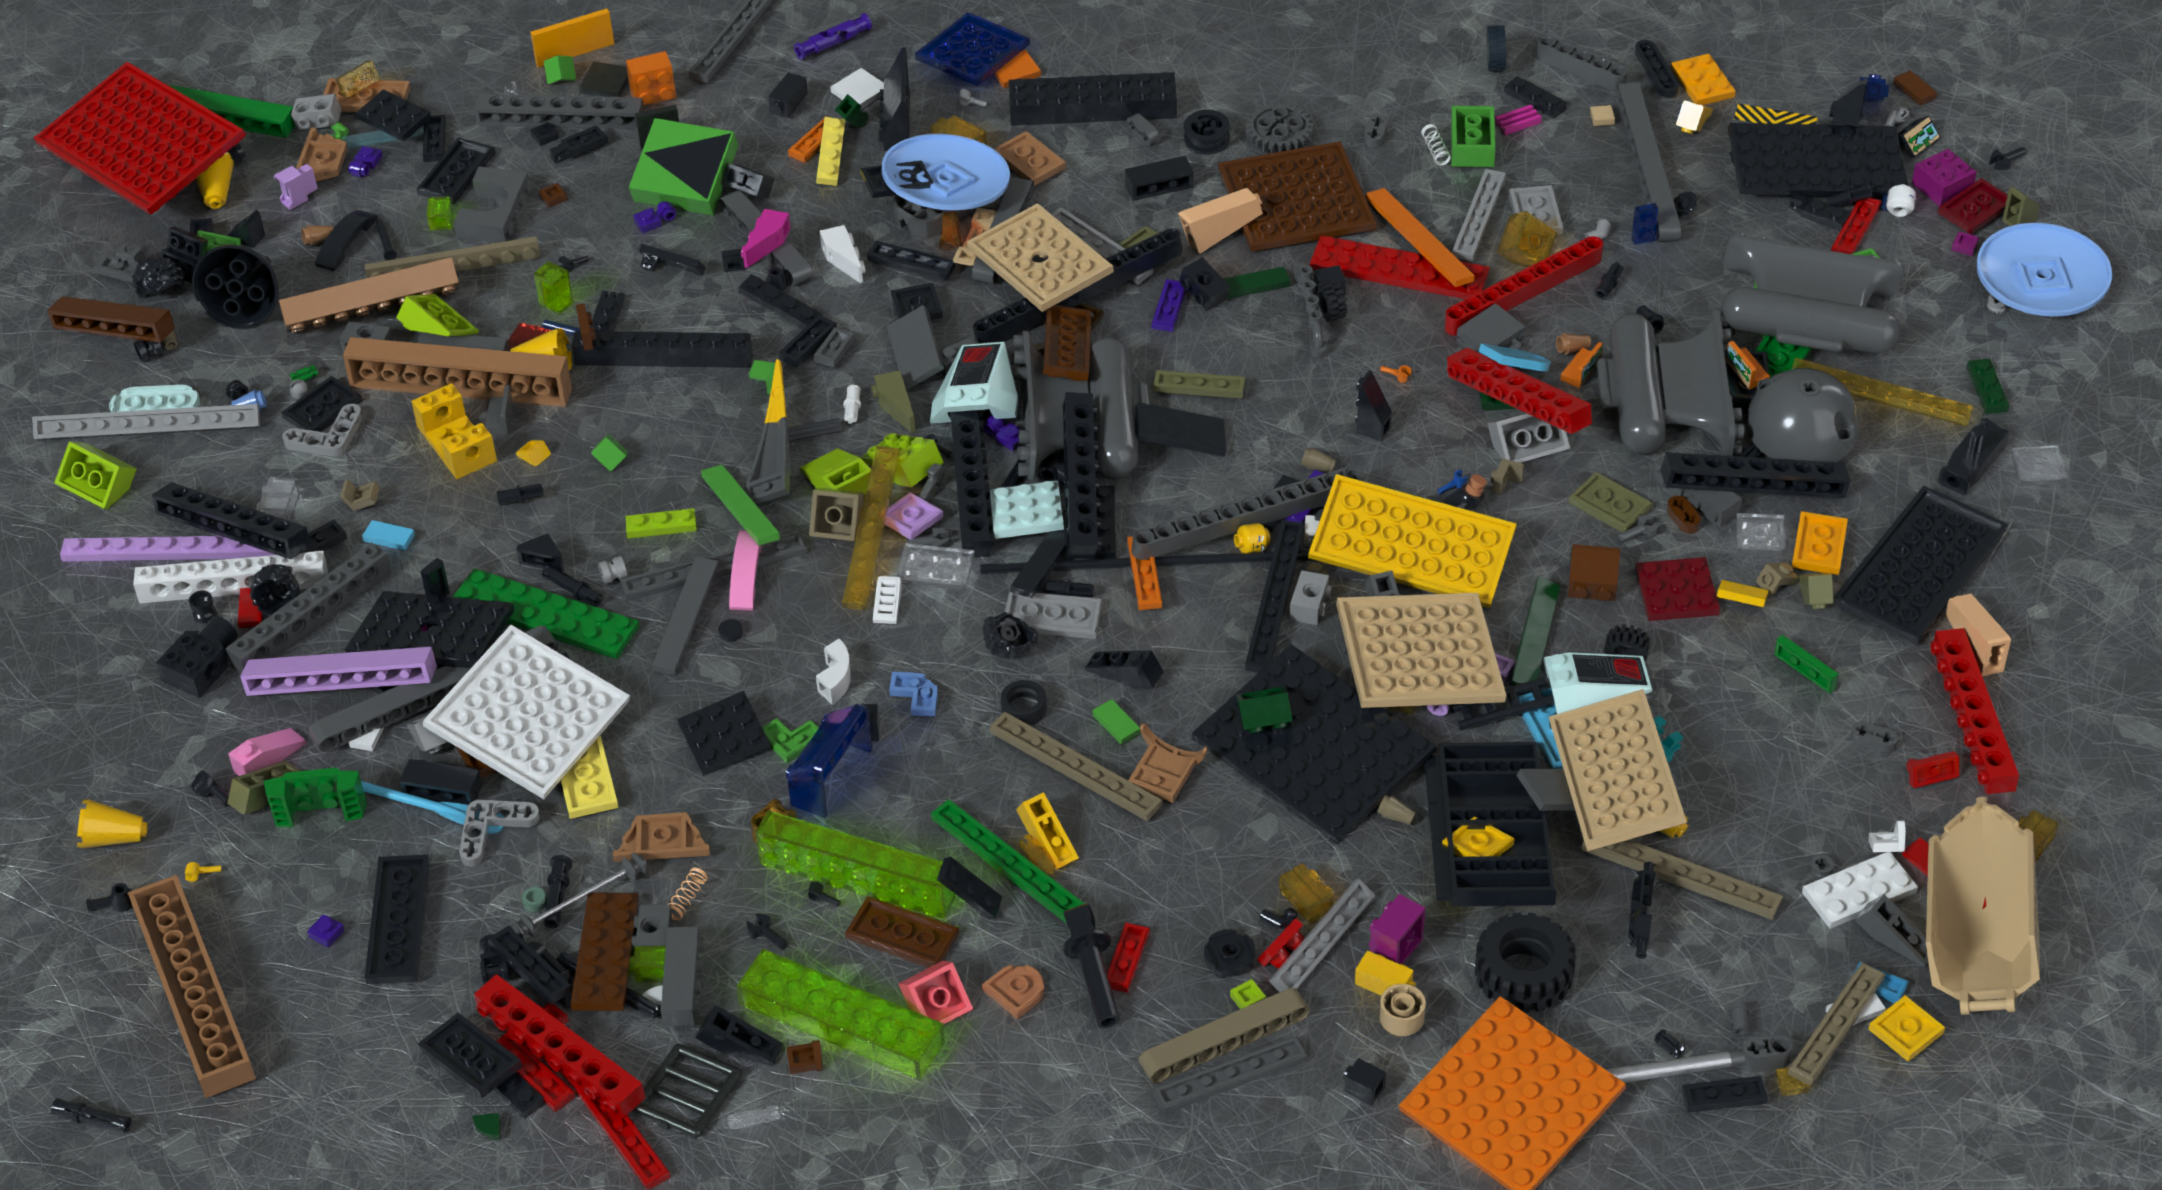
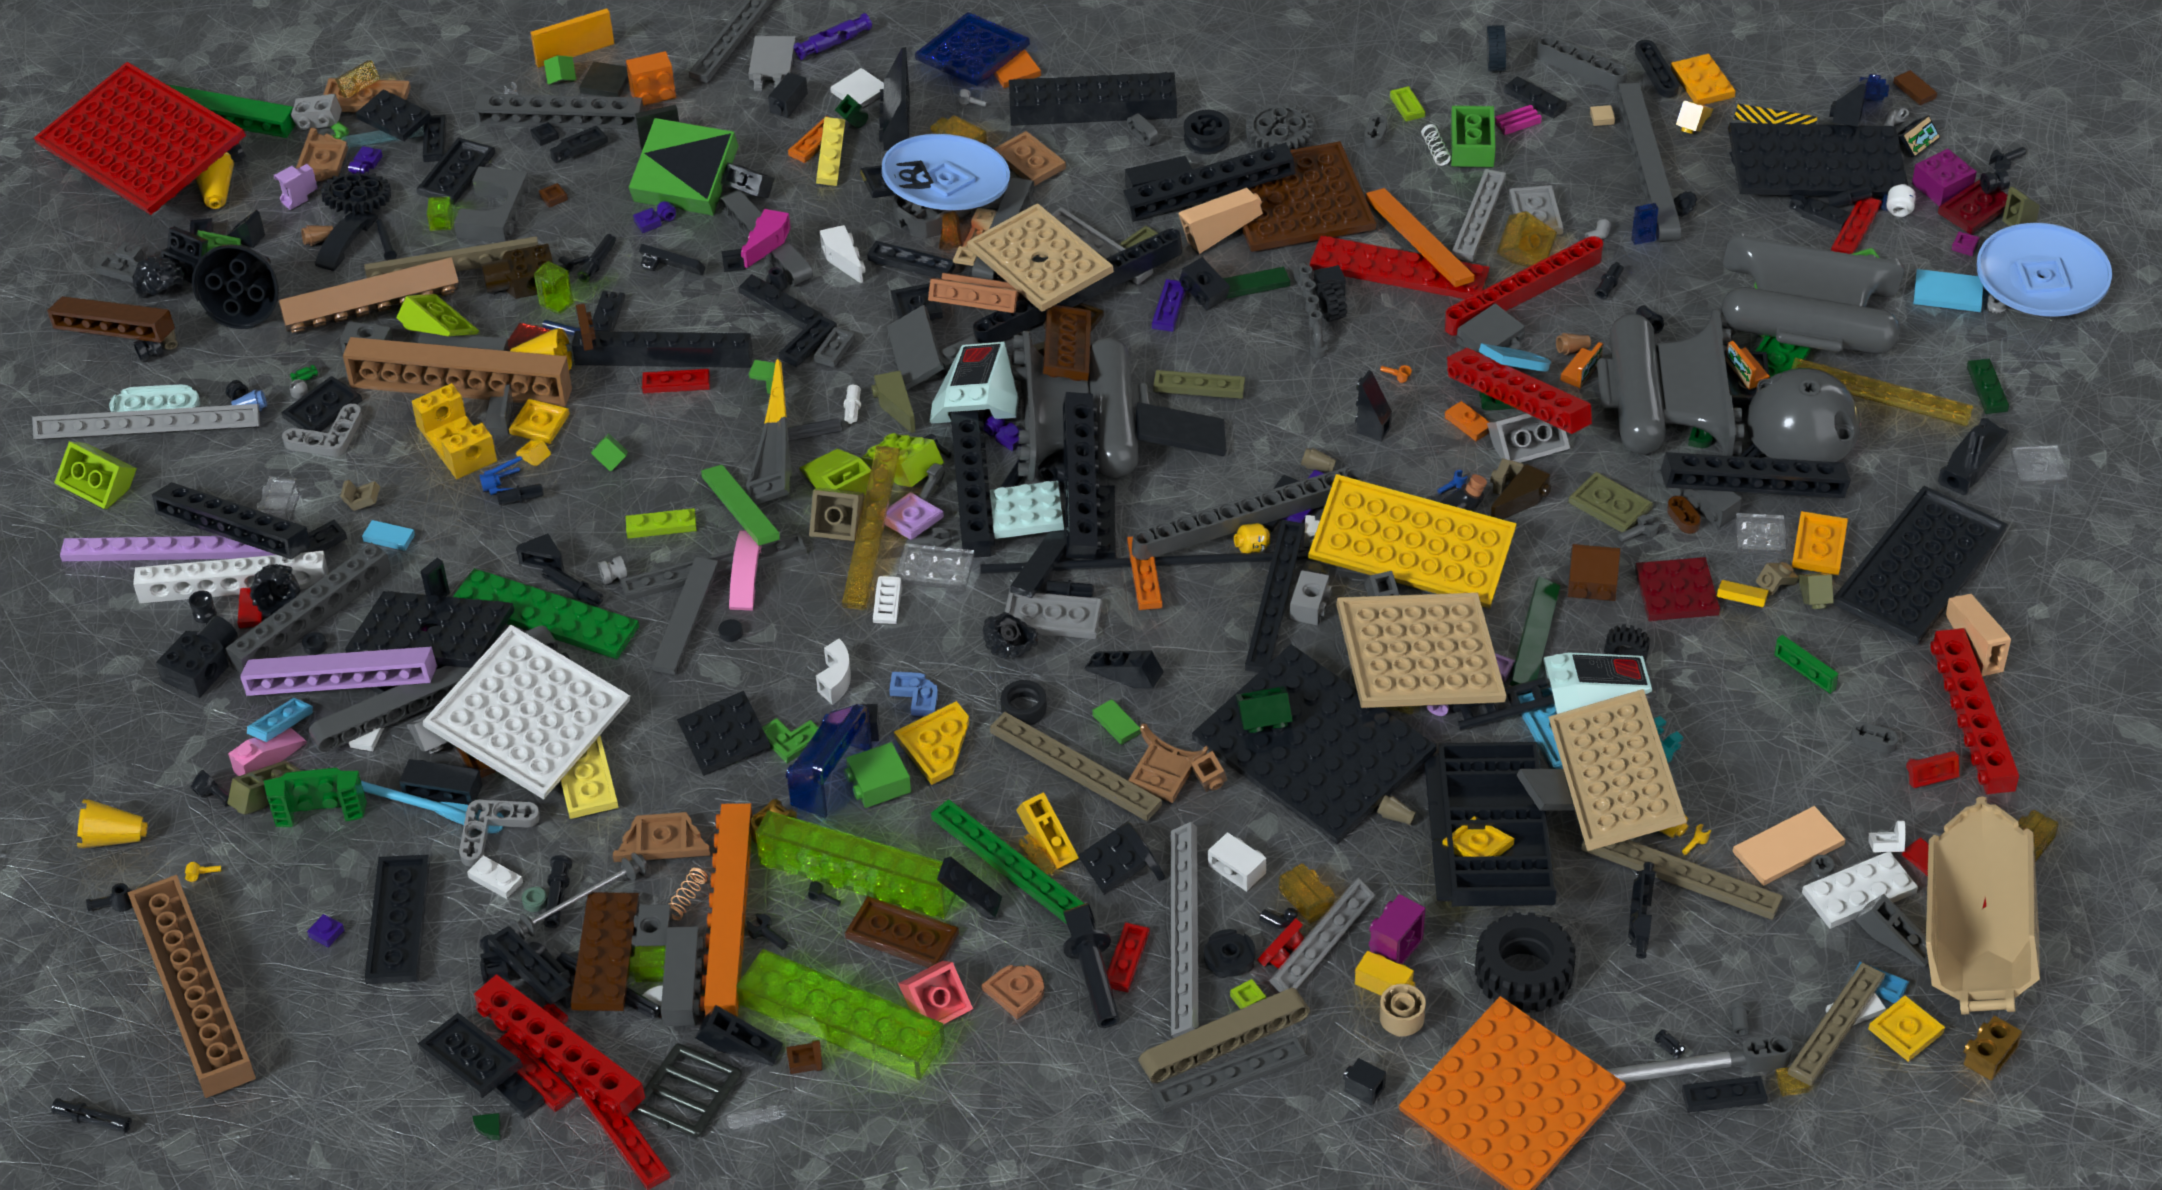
(279, 719): none -> medium azure tile
(314, 643): none -> black tile
(356, 192): none -> black gear
(491, 478): none -> blue plant
(495, 877): none -> white plate
(516, 271): none -> dark brown brick
(539, 421): none -> yellow tile
(592, 263): none -> black axle
(676, 381): none -> red tile
(728, 908): none -> orange brick
(771, 59): none -> light grey tile
(877, 775): none -> bright green brick
(935, 741): none -> yellow plate
(974, 292): none -> nougat fence
(1118, 858): none -> black piece
(1184, 930): none -> light grey plate
(1209, 182): none -> black brick
(1209, 772): none -> medium nougat brick
(1237, 861): none -> white brick
(1407, 103): none -> lime tile
(1467, 420): none -> orange plate
(1522, 493): none -> dark brown slope
(1699, 838): none -> yellow hand
(1700, 438): none -> dark green tile
(1788, 845): none -> light nougat tile
(1948, 290): none -> medium azure tile
(1992, 1047): none -> pearl gold brick
(1993, 181): none -> black wheel

